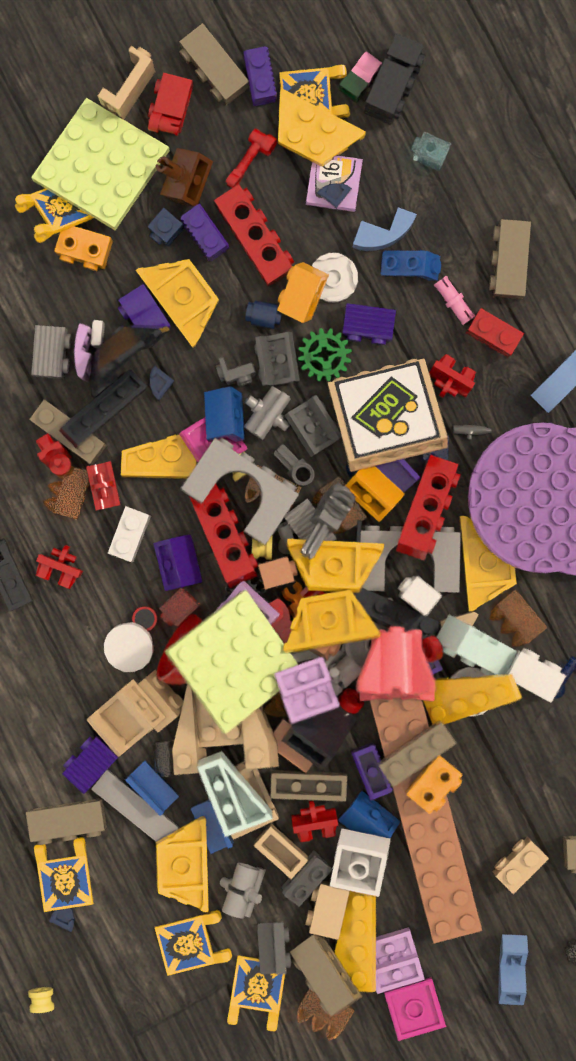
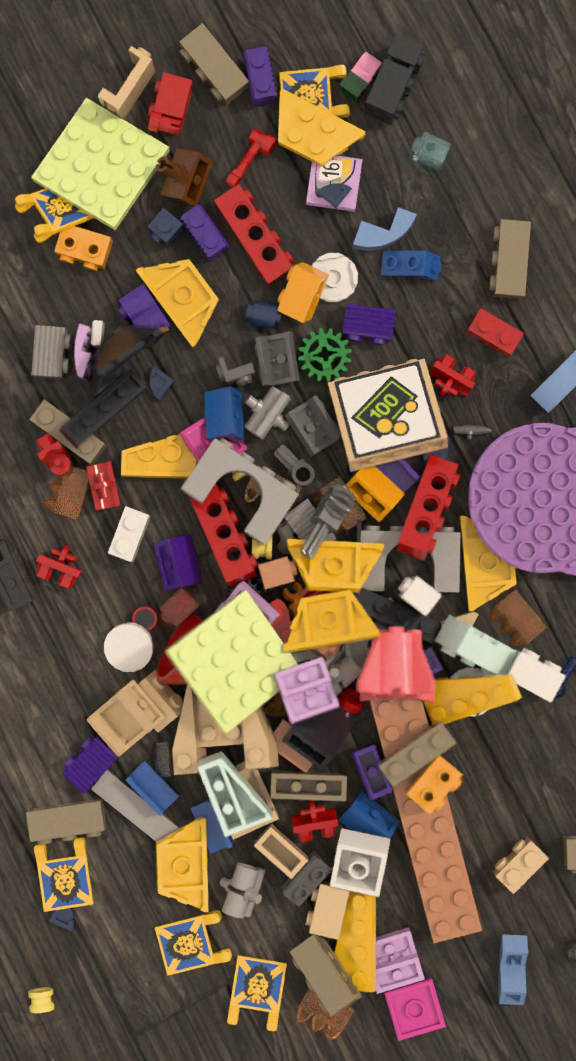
(272, 948): dark grey bracket -> none
(432, 648): red tile -> none
(454, 300): bright pink pin -> none

